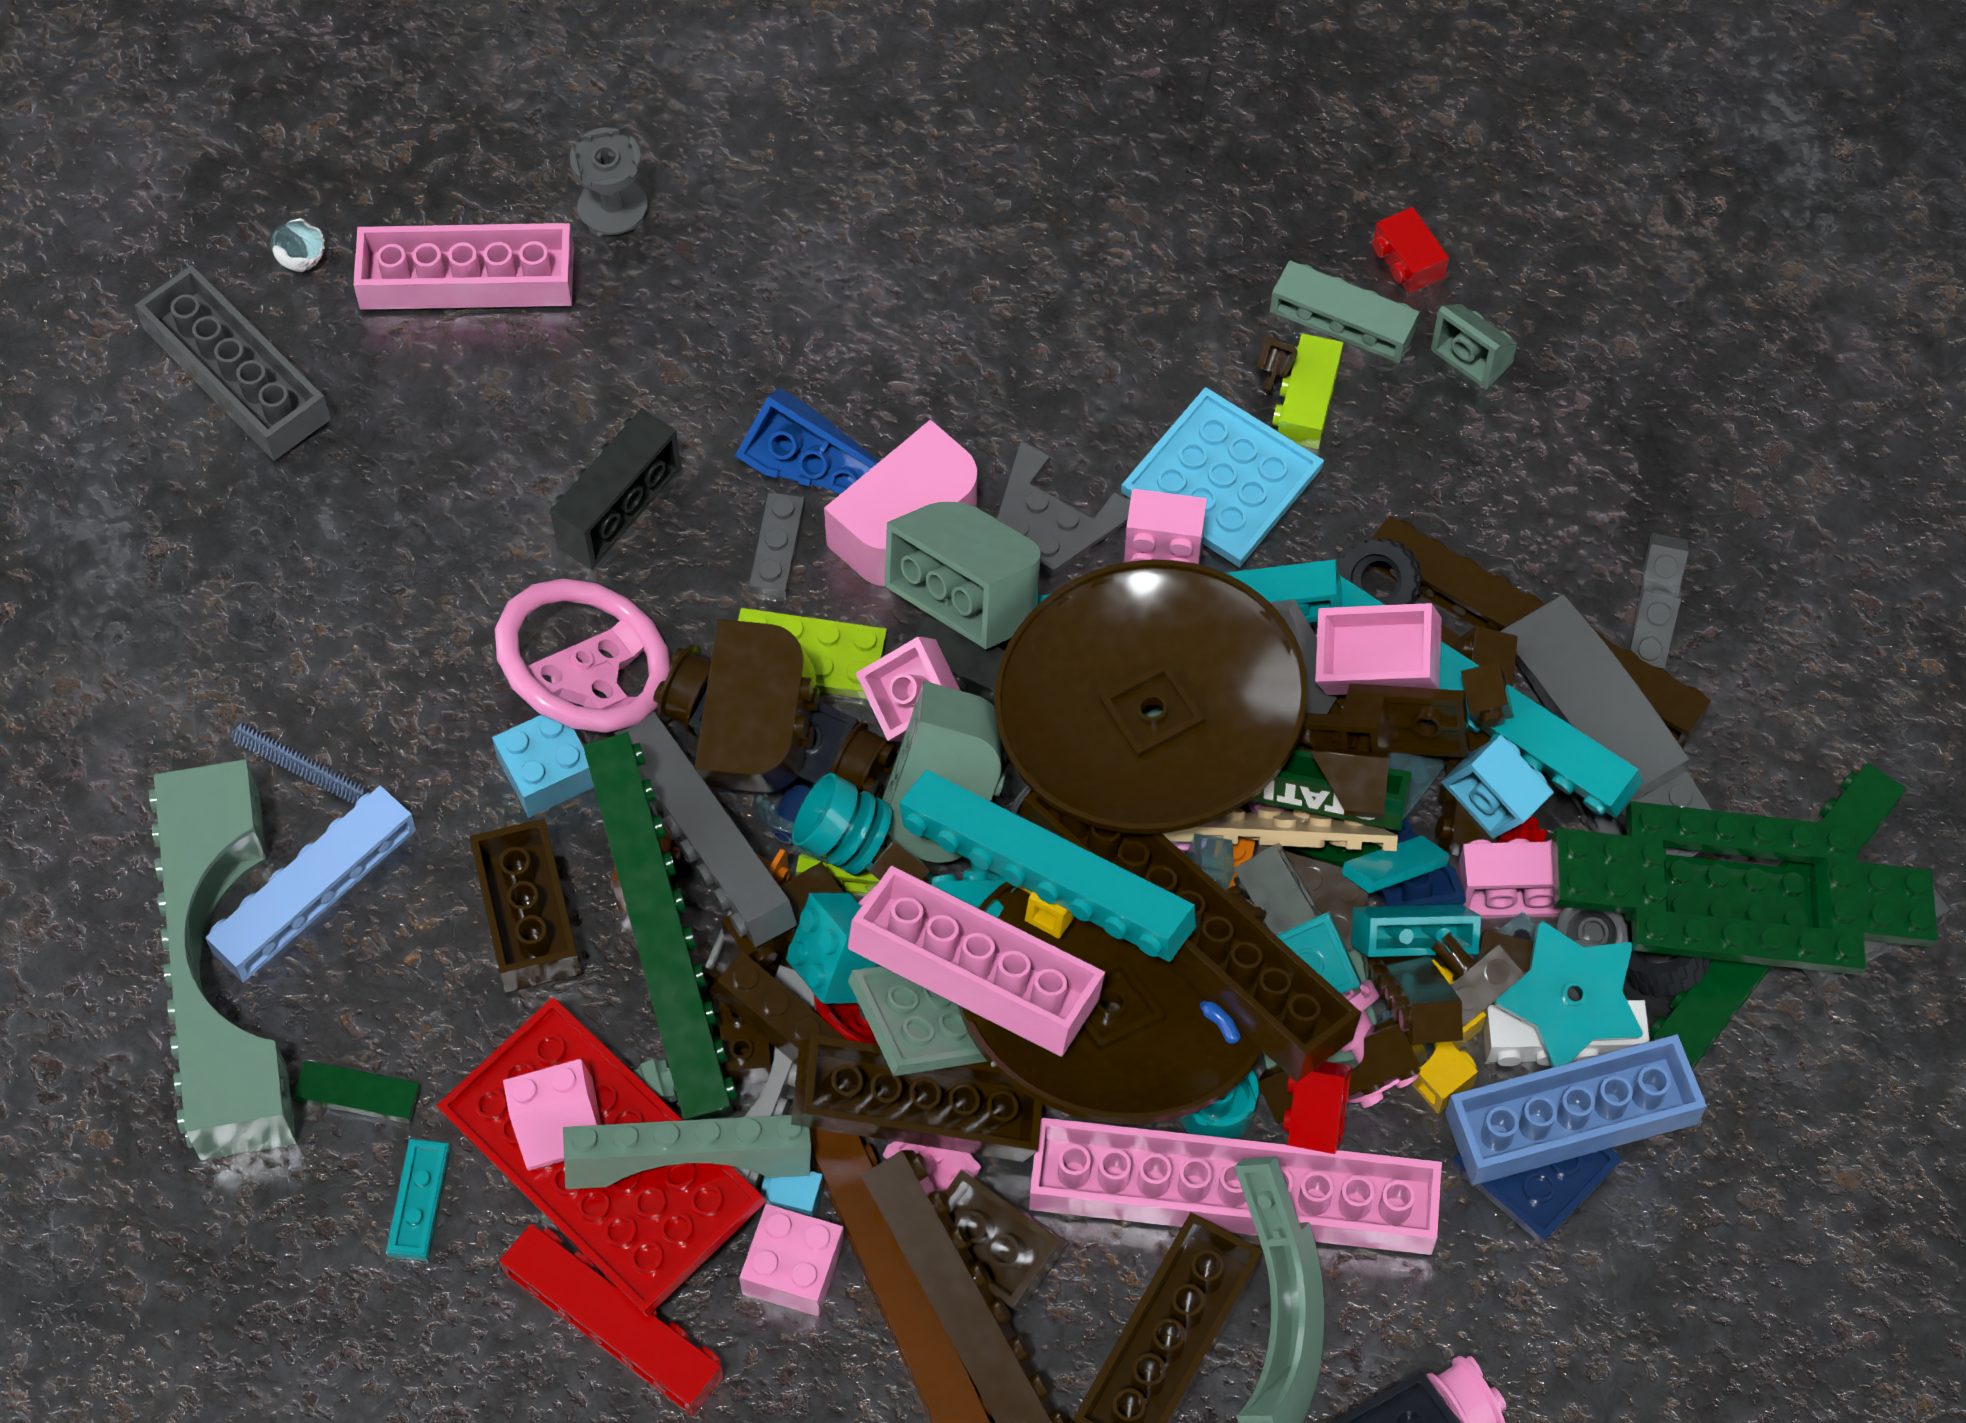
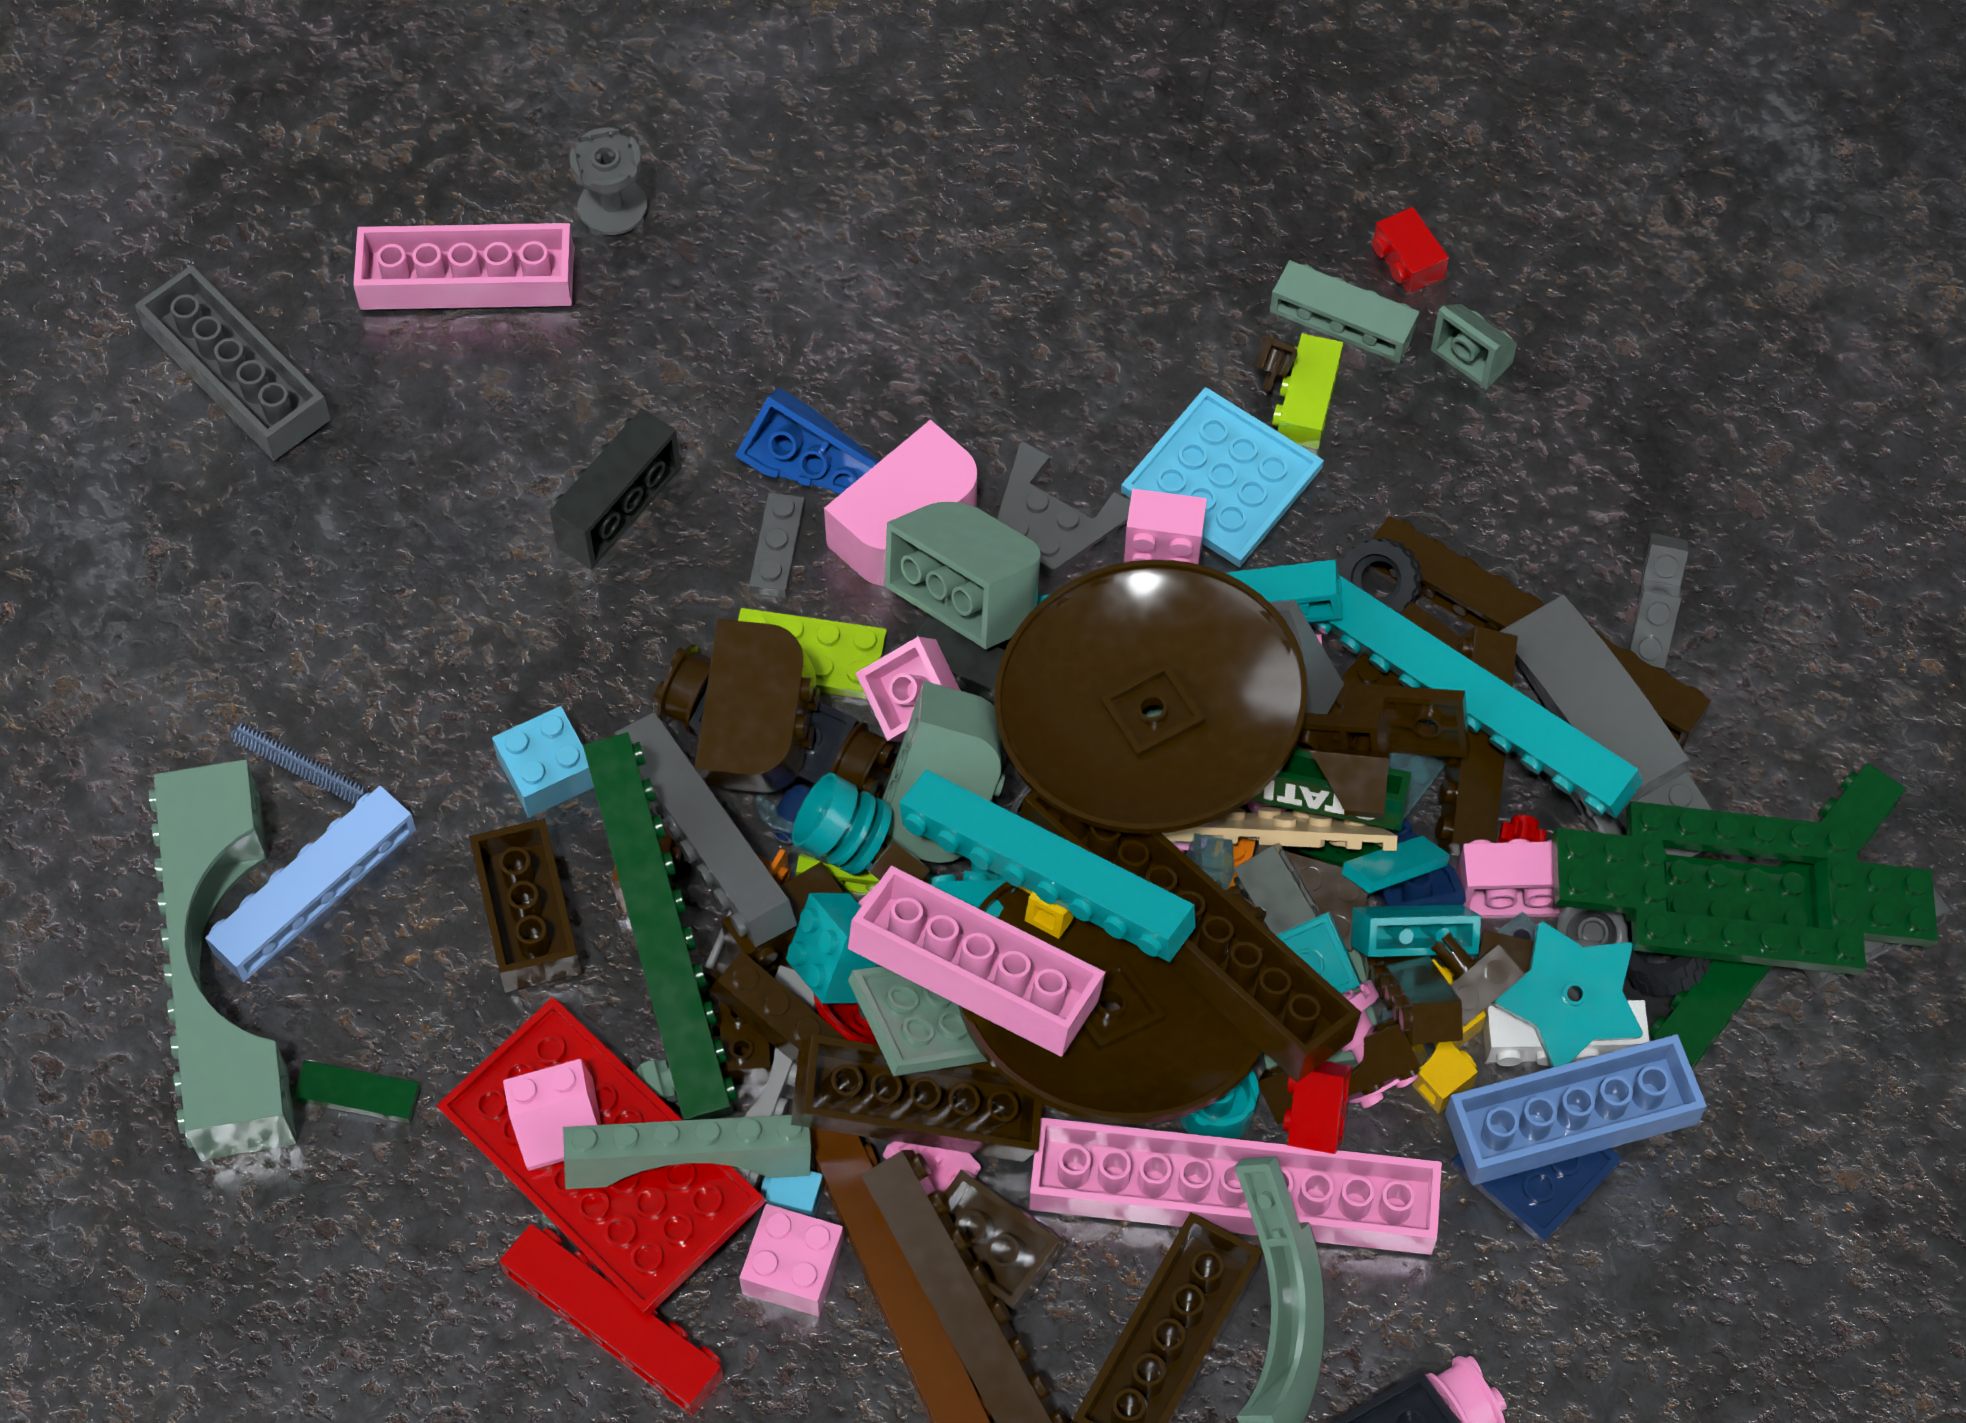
(297, 245): clear light blue hair -> none
(418, 1200): teal tile -> none
(582, 666): bright pink piece -> none
(1222, 1019): blue piece -> none
(1378, 647): bright pink piece -> none
(1487, 695): dark brown brick -> none
(1497, 786): medium azure brick -> none

